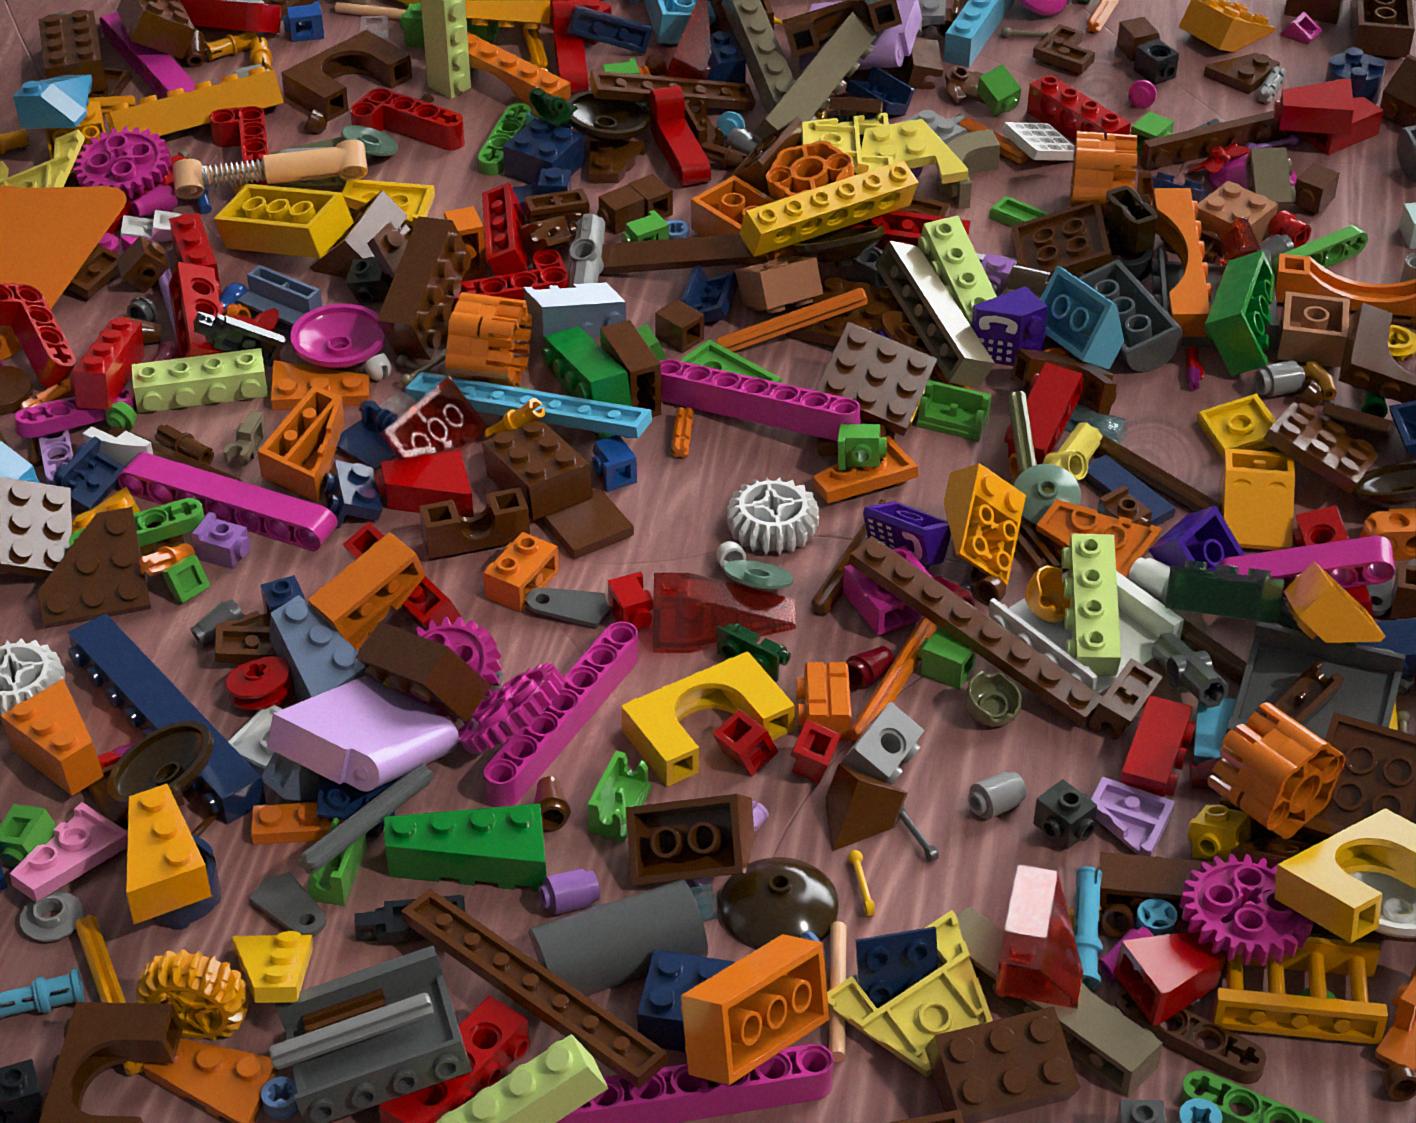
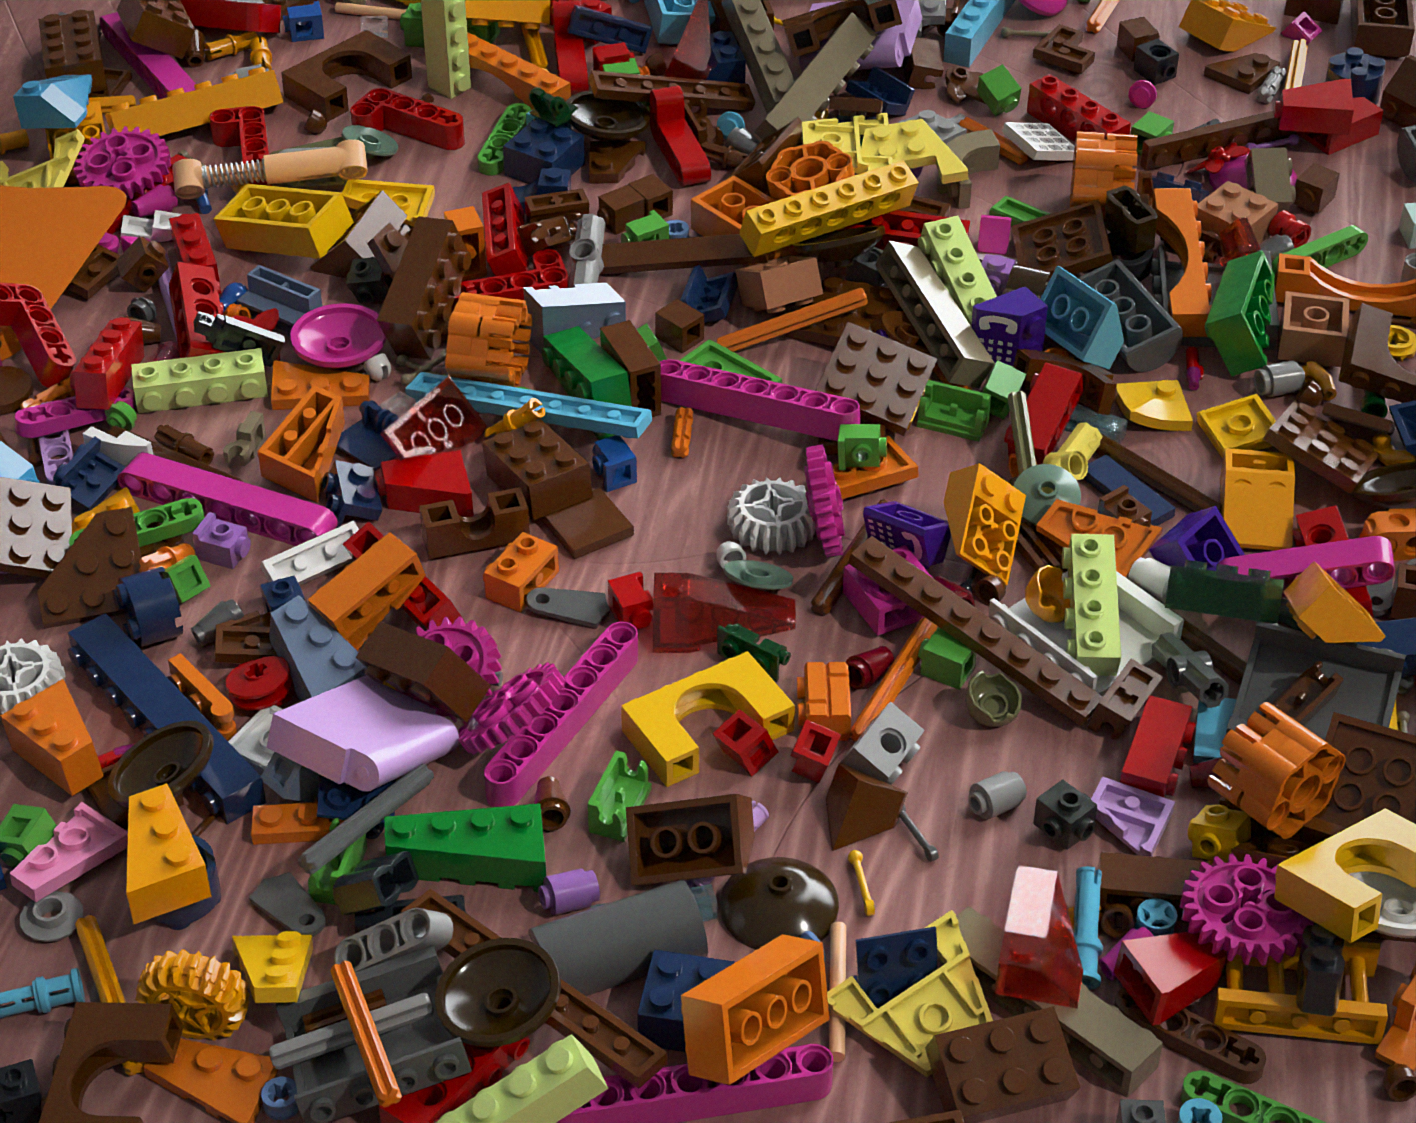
(148, 607): none -> dark blue brick
(203, 695): none -> orange plate
(312, 557): none -> white plate
(365, 1034): none -> orange axle
(375, 883): none -> black brick
(407, 931): none -> light grey beam
(494, 977): none -> dark brown dish
(610, 54): none -> red brick
(824, 500): none -> dark pink gear
(994, 234): none -> dark pink slope
(999, 383): none -> brick
(1155, 404): none -> yellow plate
(1296, 64): none -> axle
(1319, 971): none -> black brick
(1387, 453): none -> light orange arm

